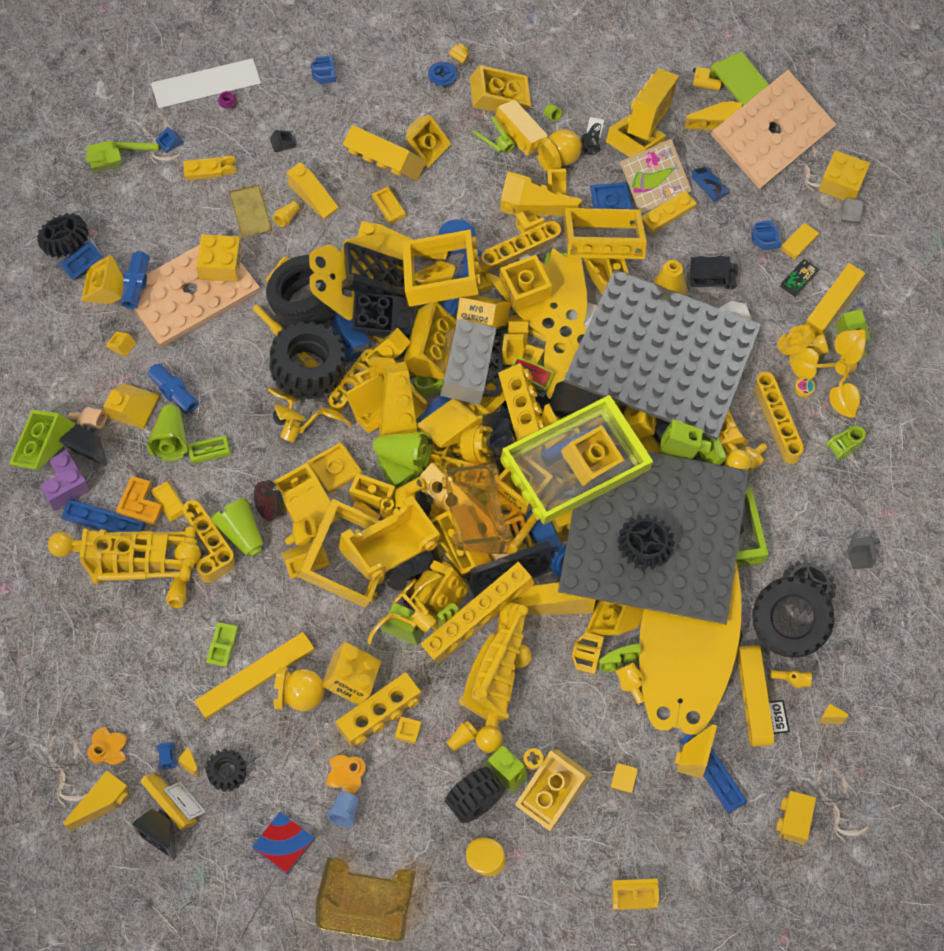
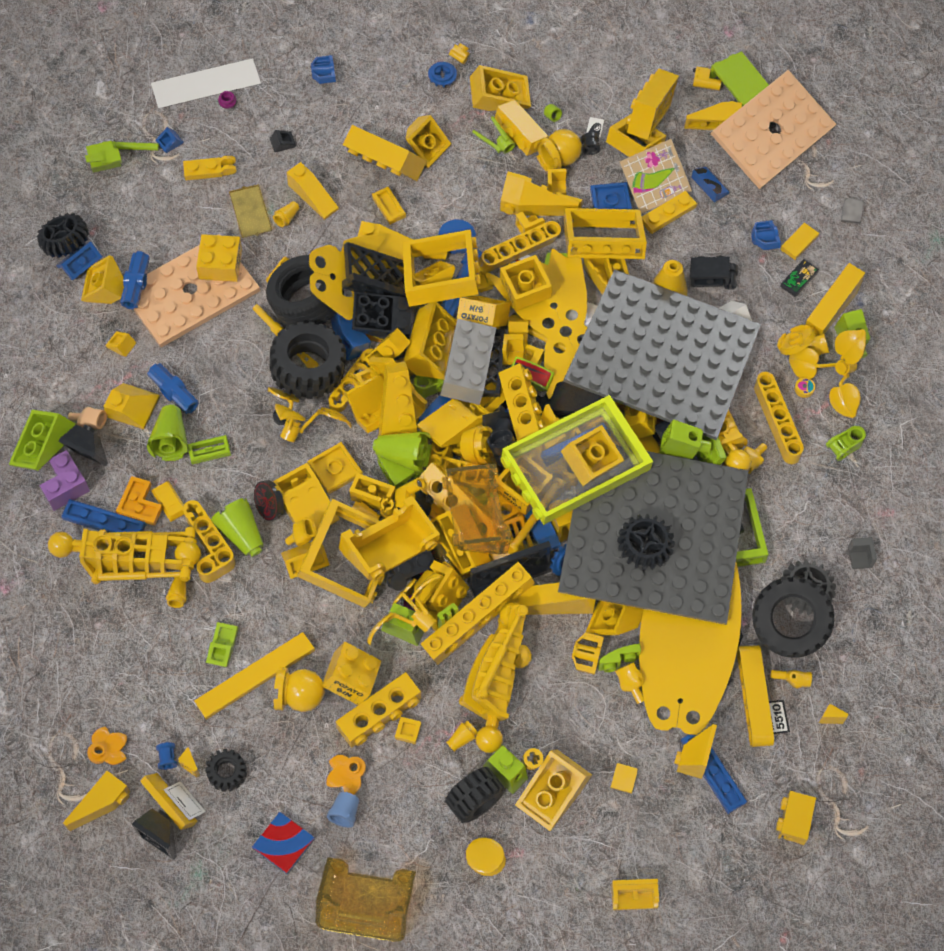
(844, 176): yellow brick -> none

